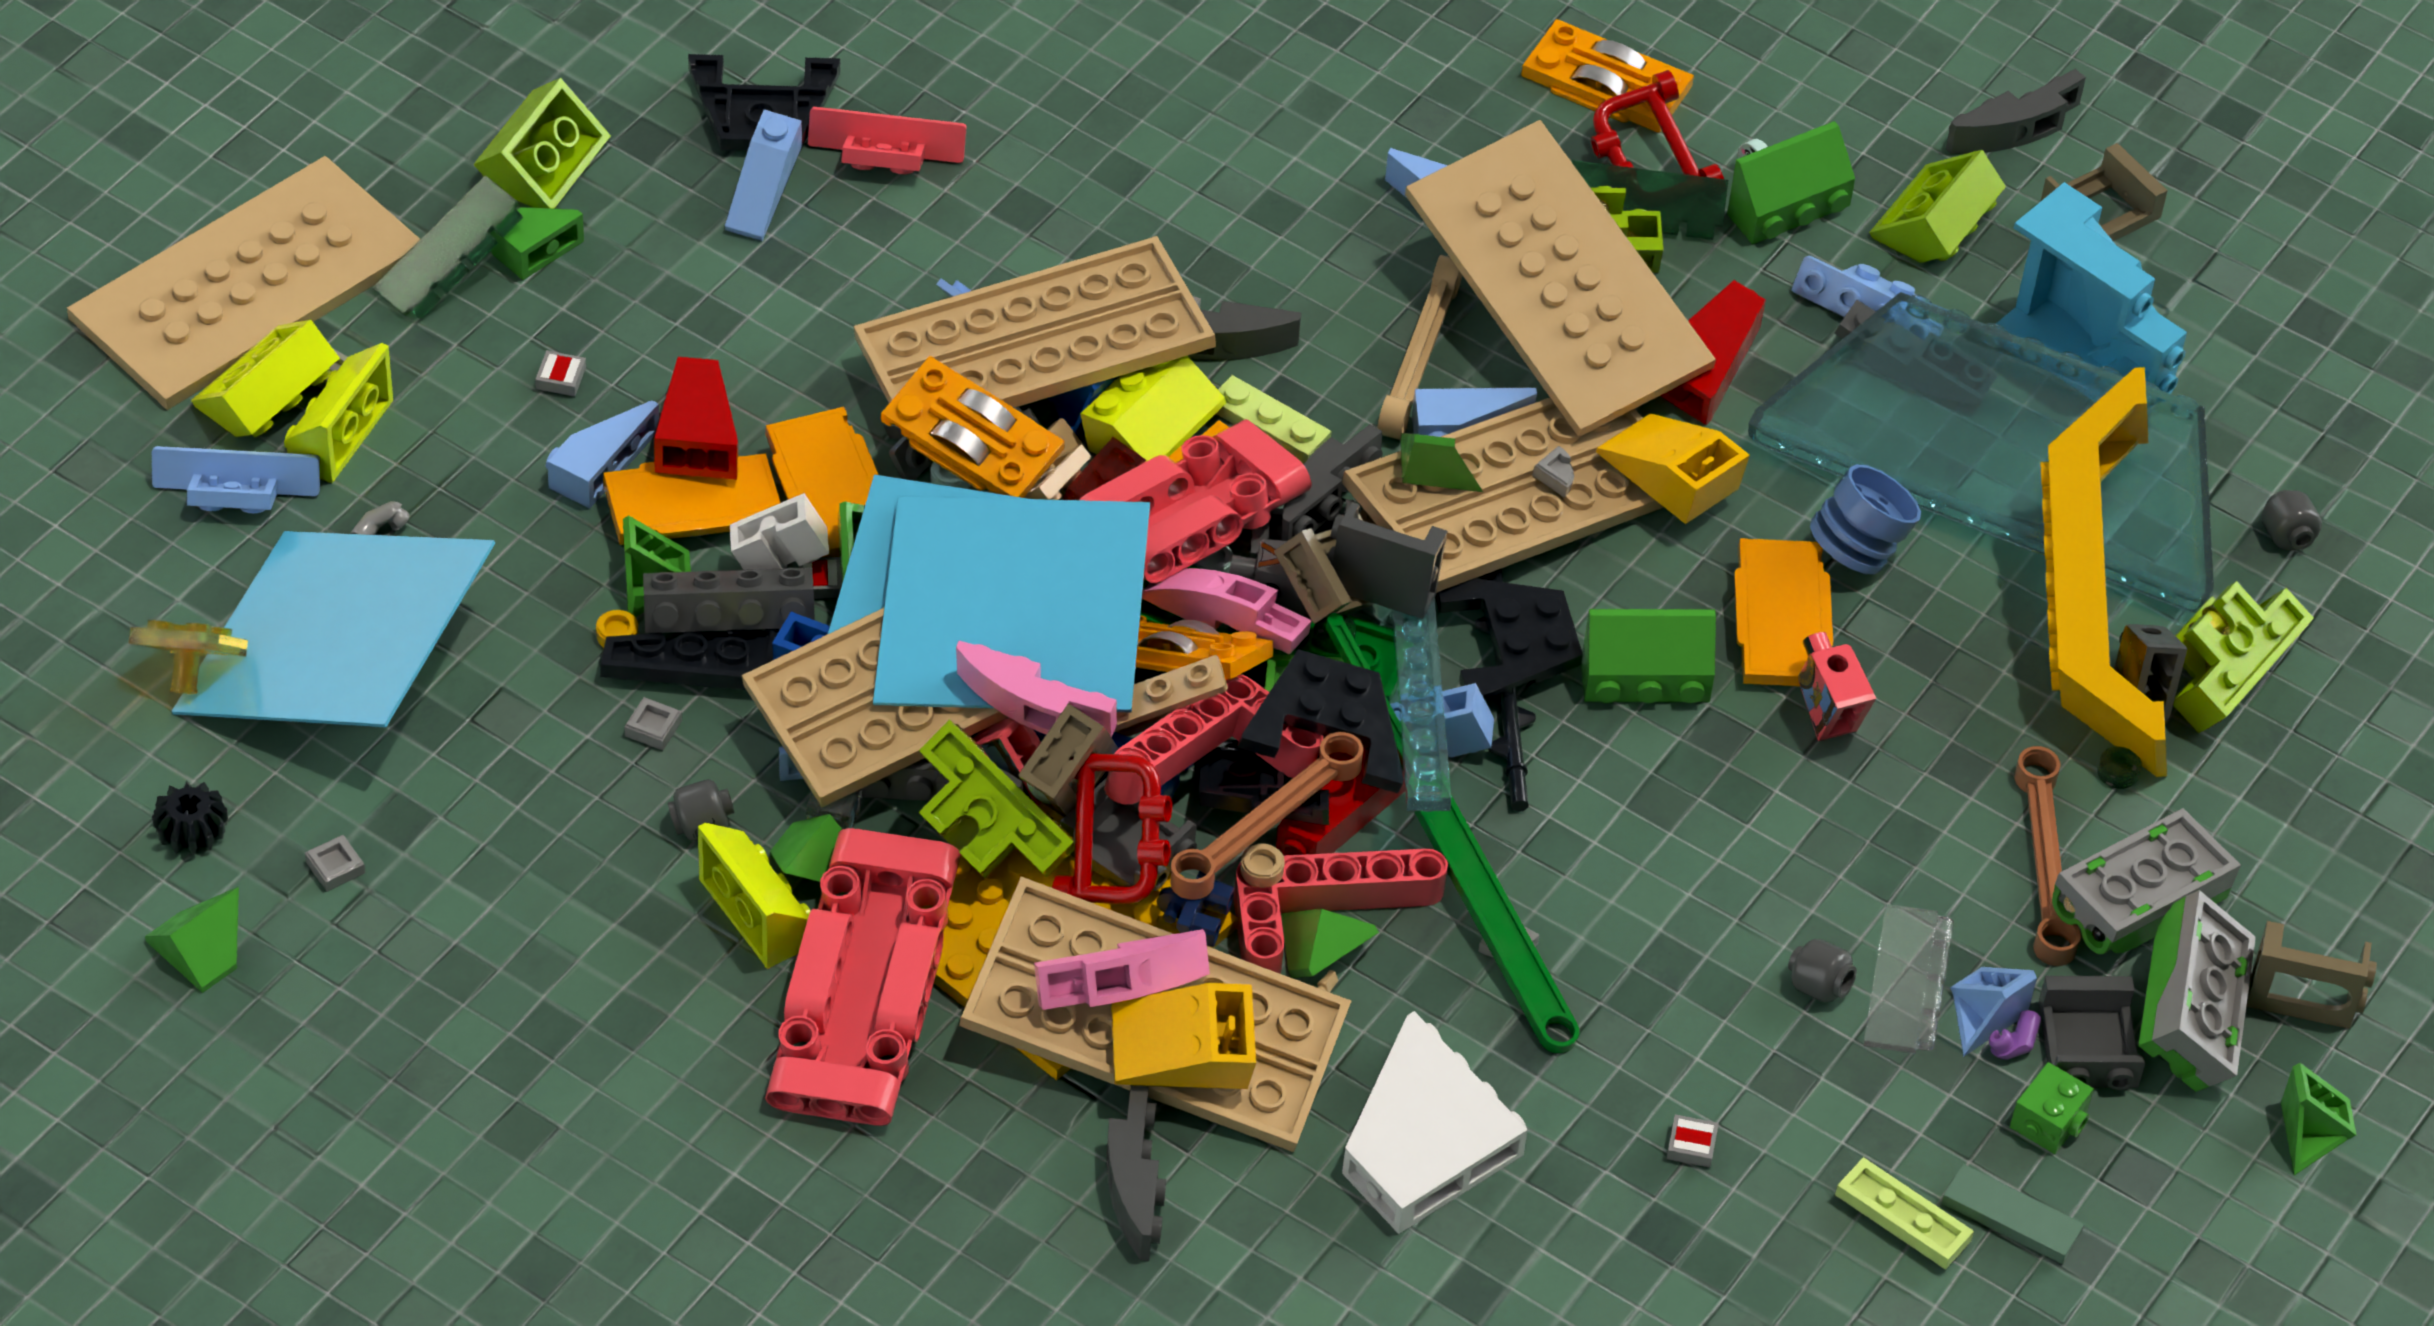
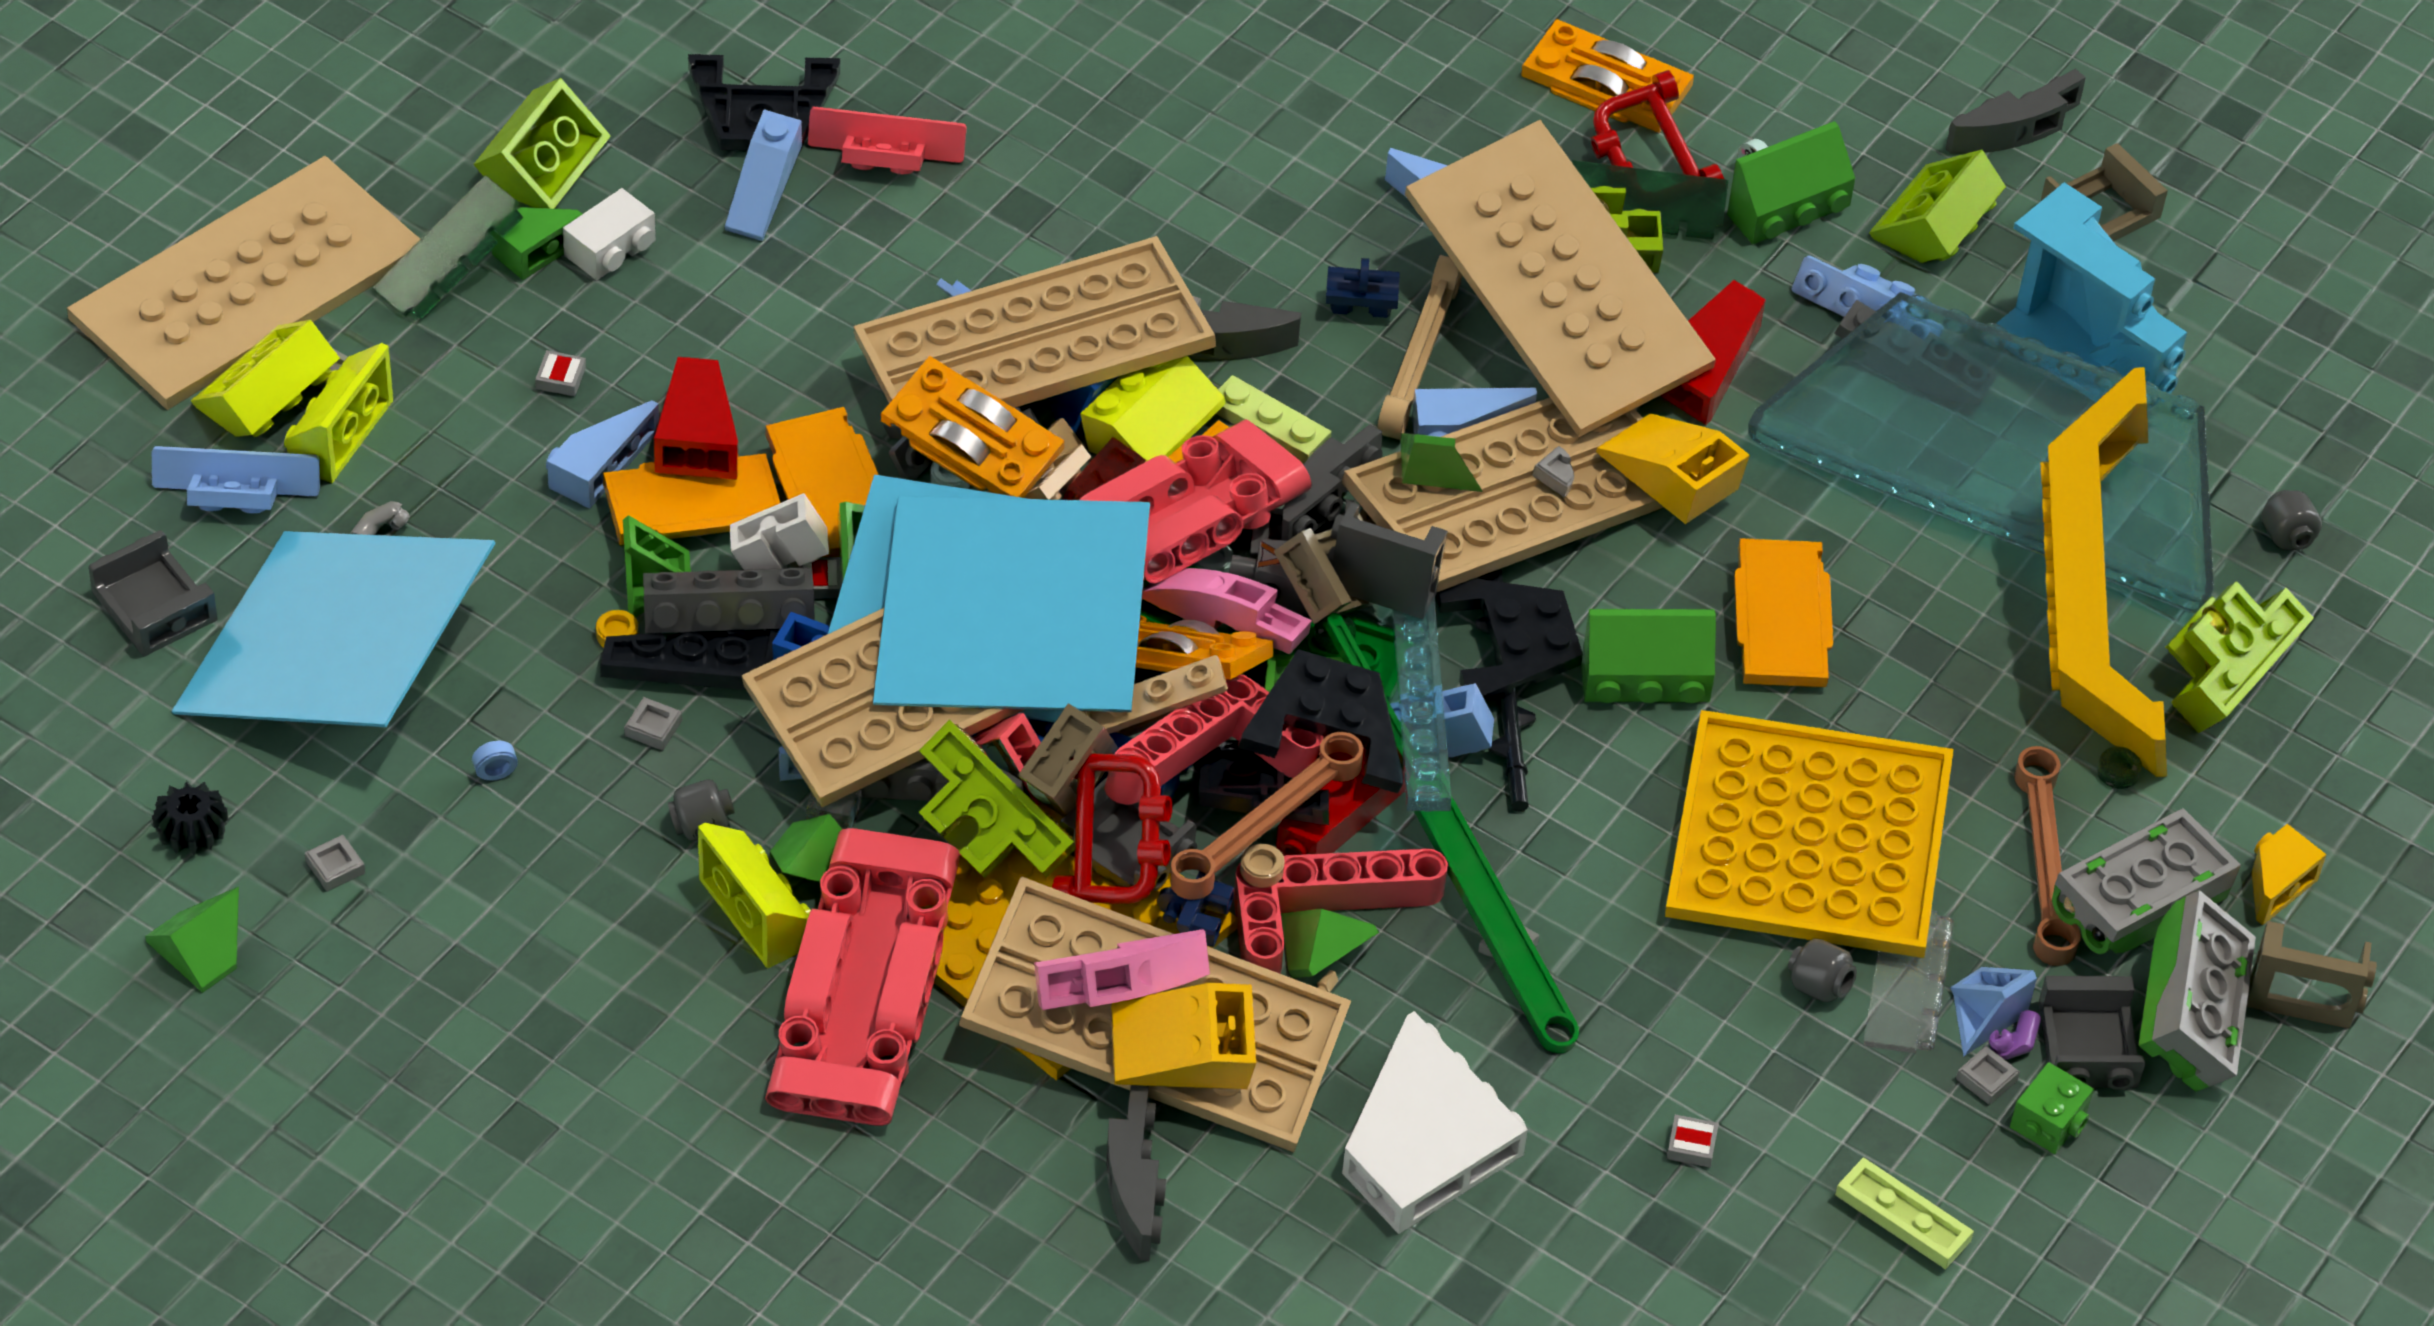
(151, 594): none -> dark grey panel
(187, 645): clear yellow plate -> none
(494, 760): none -> light blue tile
(608, 232): none -> white brick
(1018, 691): bright pink slope -> none
(1362, 288): none -> dark blue hips
(1810, 833): none -> yellow plate
(1834, 687): coral torso -> none
(1865, 519): medium blue wheel -> none
(1987, 1075): none -> light grey tile
(2012, 1214): sand green tile -> none
(2151, 662): dark grey torso -> none
(2283, 870): none -> yellow slope
(2314, 1117): bright green slope -> none

